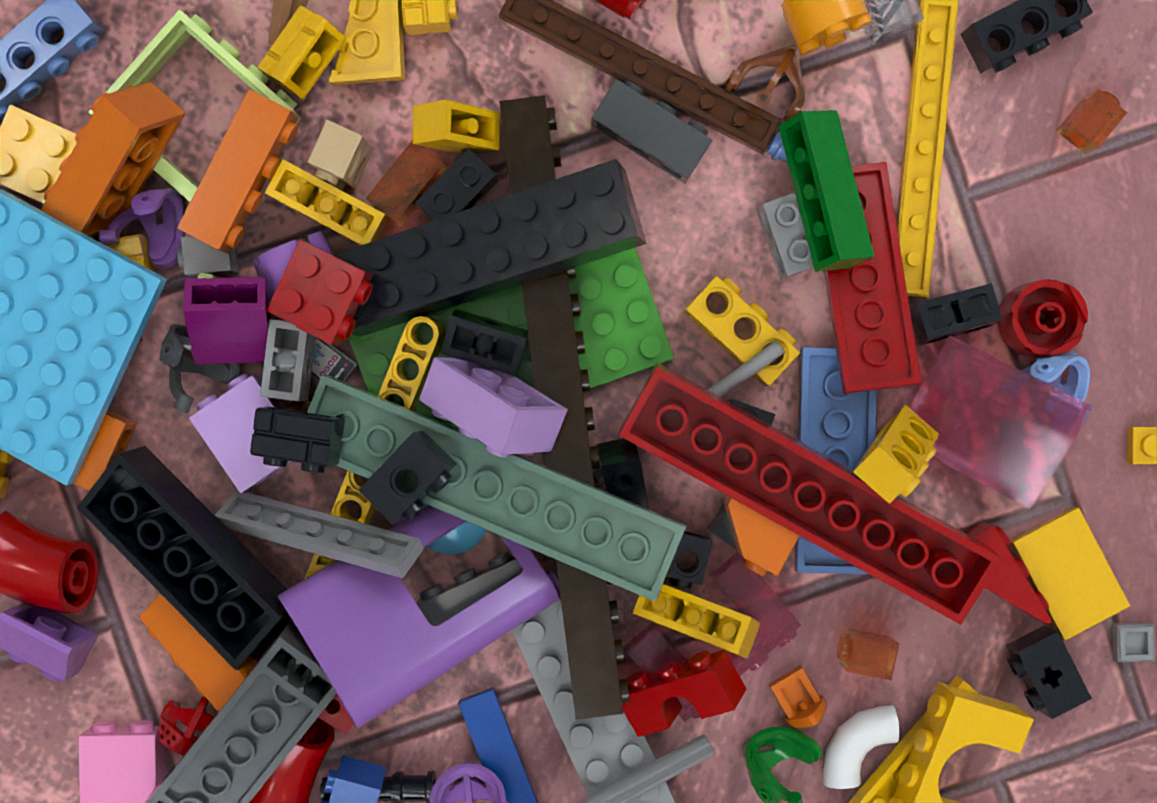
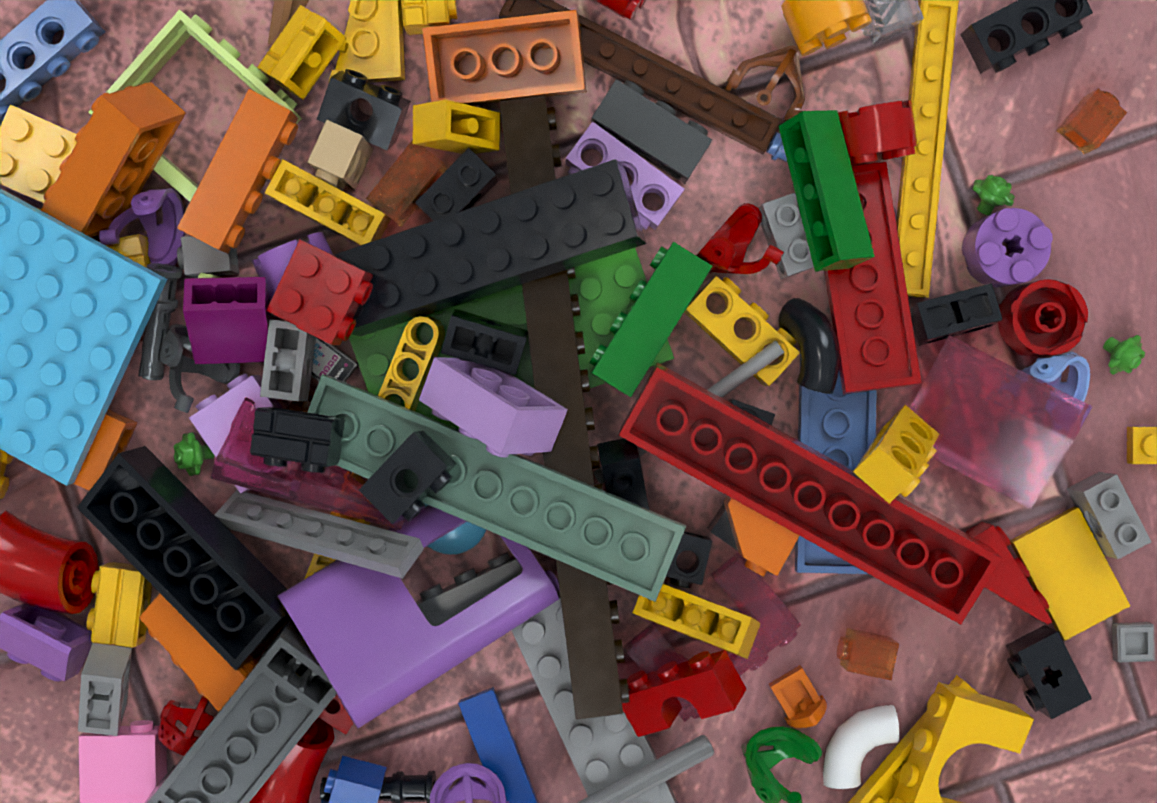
(104, 689): none -> light grey brick
(119, 603): none -> yellow brick
(159, 322): none -> dark grey pin
(191, 454): none -> bright green plant
(330, 490): none -> clear pink wedge
(342, 108): none -> black brick
(505, 58): none -> orange brick
(644, 175): none -> lavender brick
(651, 318): none -> green brick
(729, 244): none -> red helmet
(817, 344): none -> black cylinder
(879, 129): none -> red brick
(993, 192): none -> bright green plant
(1026, 239): none -> medium lavender brick
(1109, 514): none -> light grey brick
(1125, 354): none -> bright green plant

